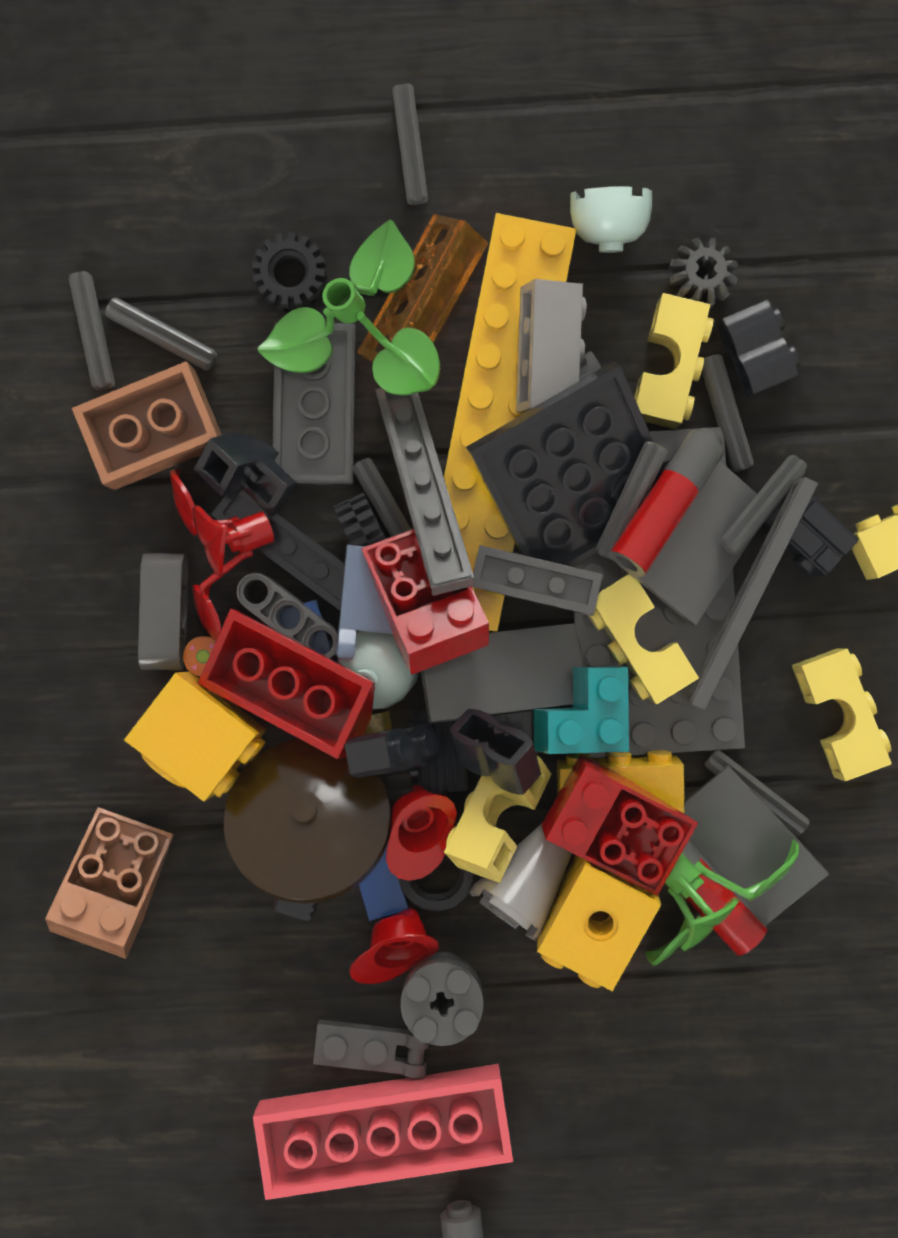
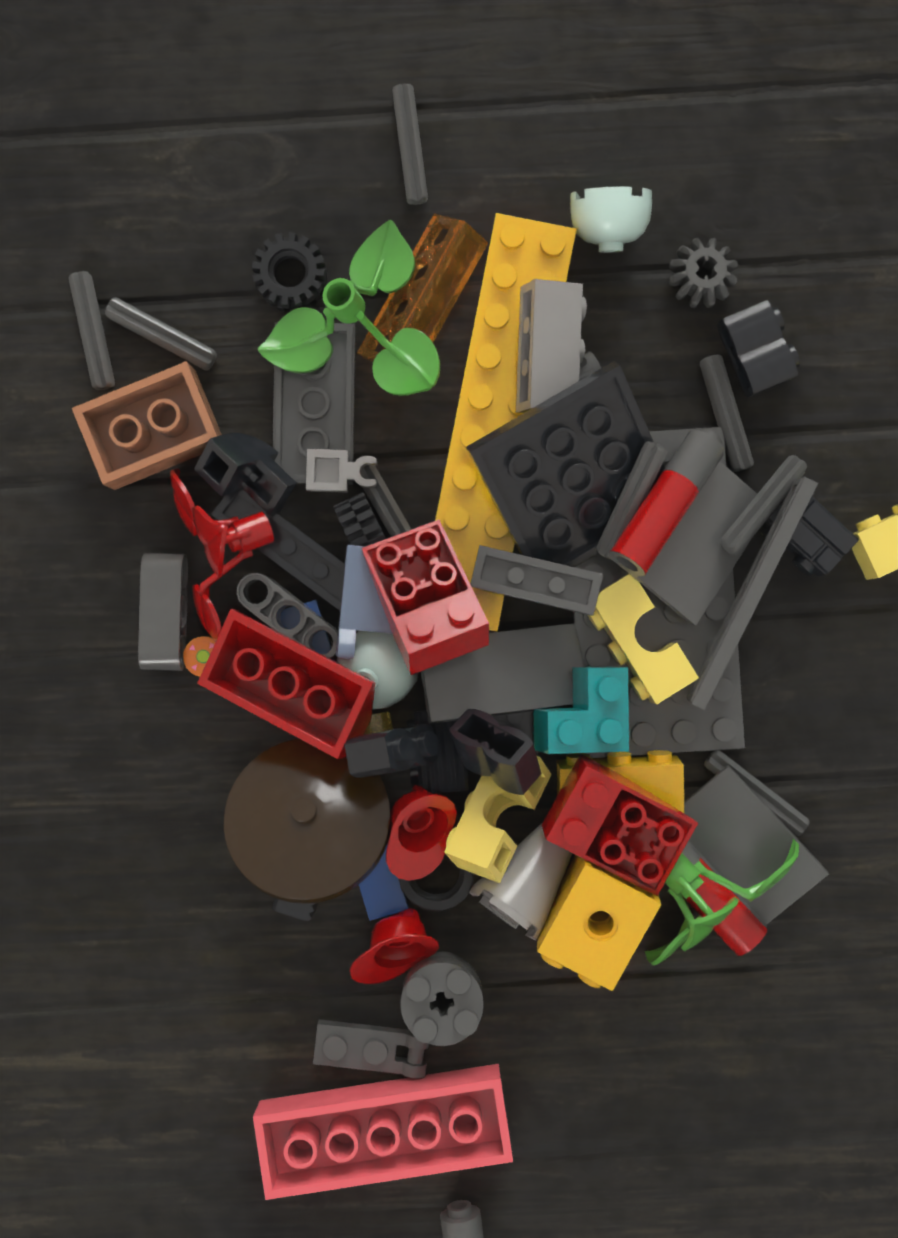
(109, 883): nougat slope -> none
(196, 737): yellow brick -> none
(331, 470): none -> light grey plate
(425, 493): dark grey tile -> none
(681, 328): light yellow arch -> none
(859, 743): light yellow arch -> none

